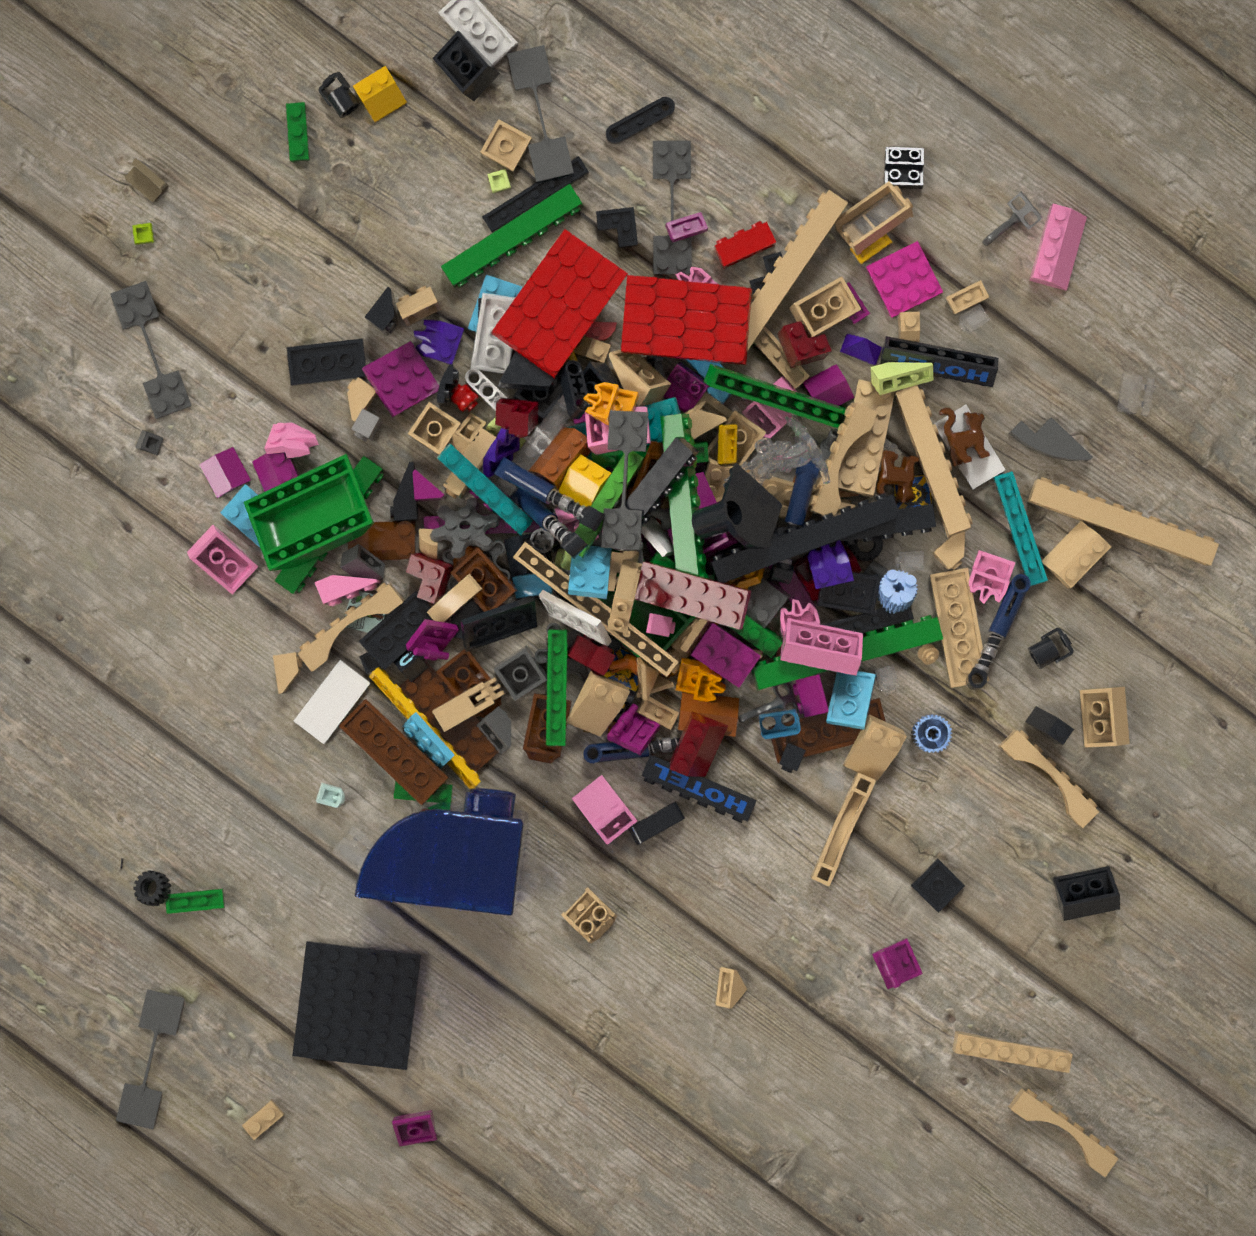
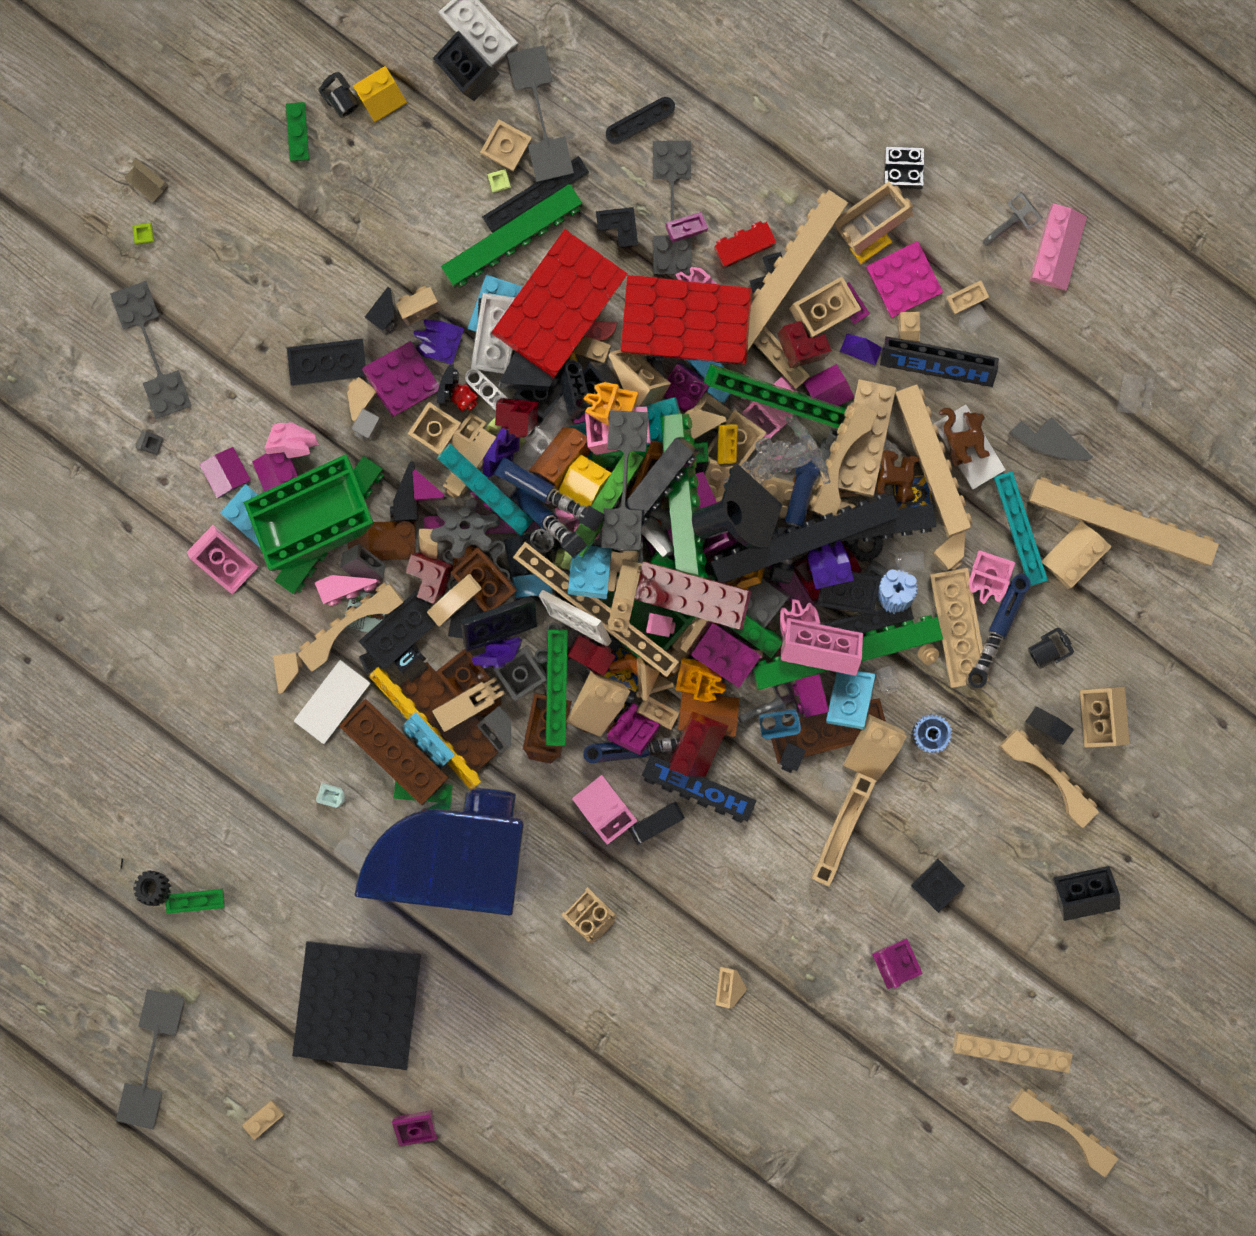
(432, 639): magenta plate -> none
(498, 653): none -> dark purple plate
(900, 375): yellowish green slope -> none

